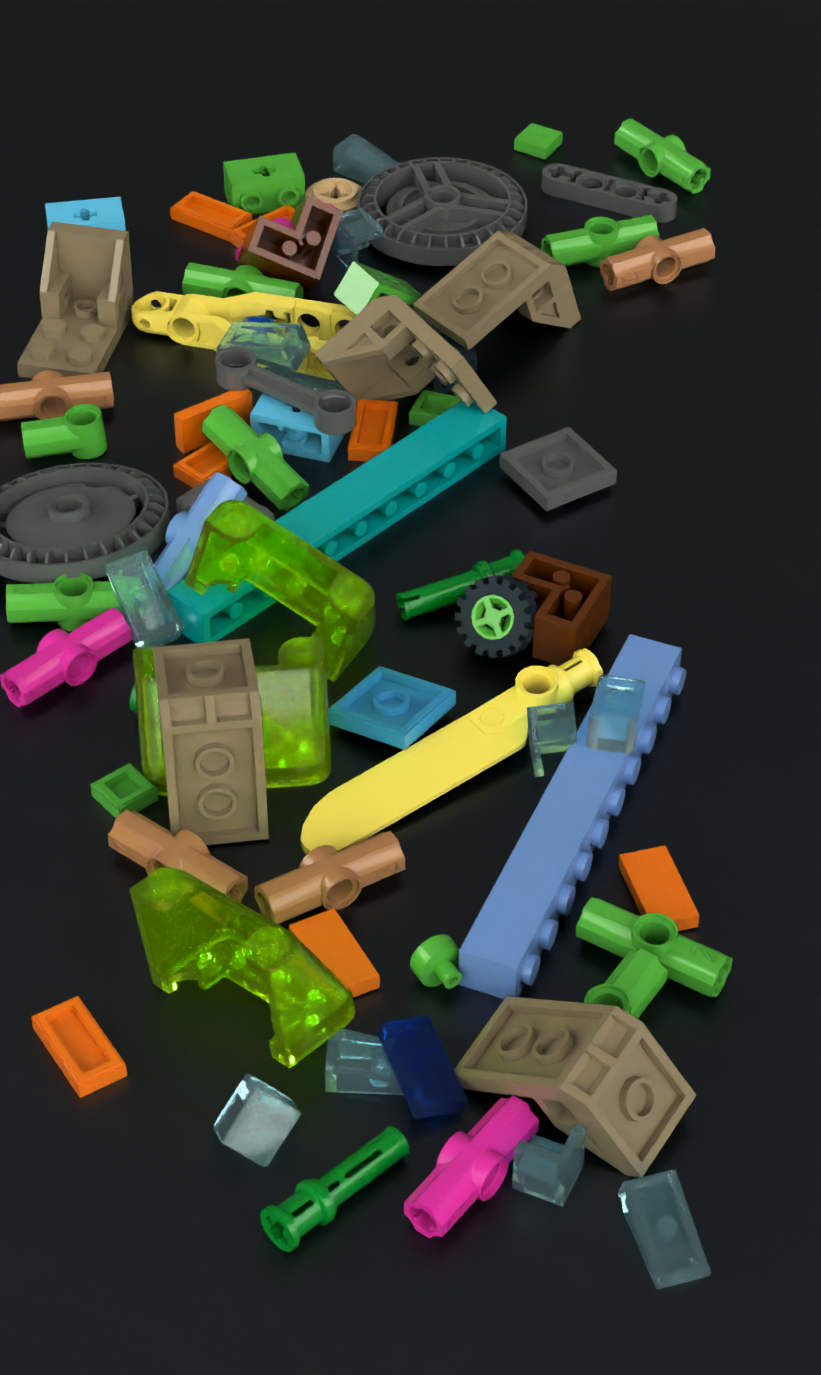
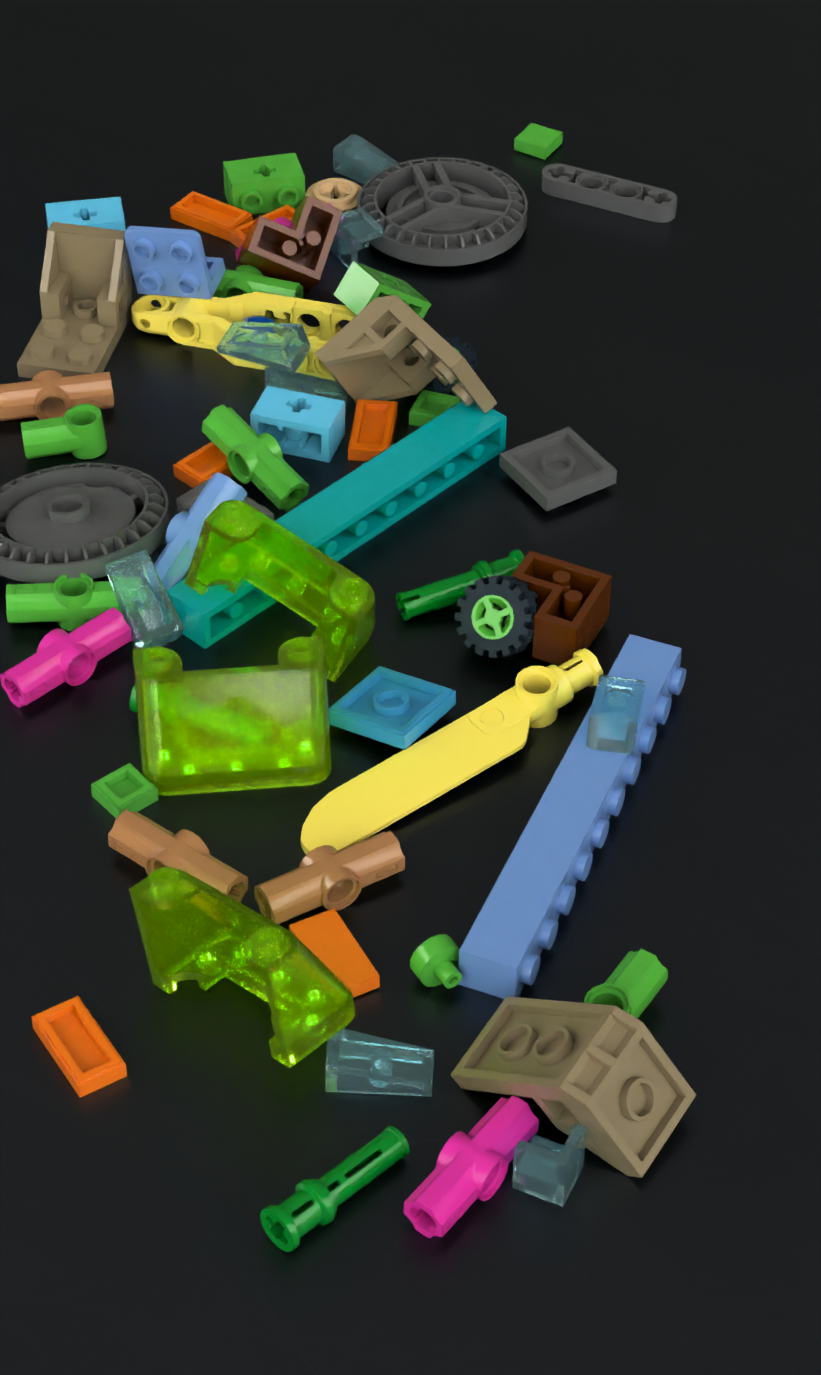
(172, 262): none -> medium blue bracket
(189, 421): orange tile -> none
(212, 740): dark tan bracket -> none
(256, 1120): clear light blue panel -> none
(332, 409): dark grey piece -> none
(422, 1067): clear blue tile -> none
(494, 283): dark tan bracket -> none
(550, 730): clear light blue panel -> none
(598, 240): bright green piece -> none
(657, 259): medium nougat piece -> none
(658, 886): orange tile -> none
(662, 156): bright green piece -> none
(663, 1229): clear light blue slope -> none
(685, 959): bright green piece -> none

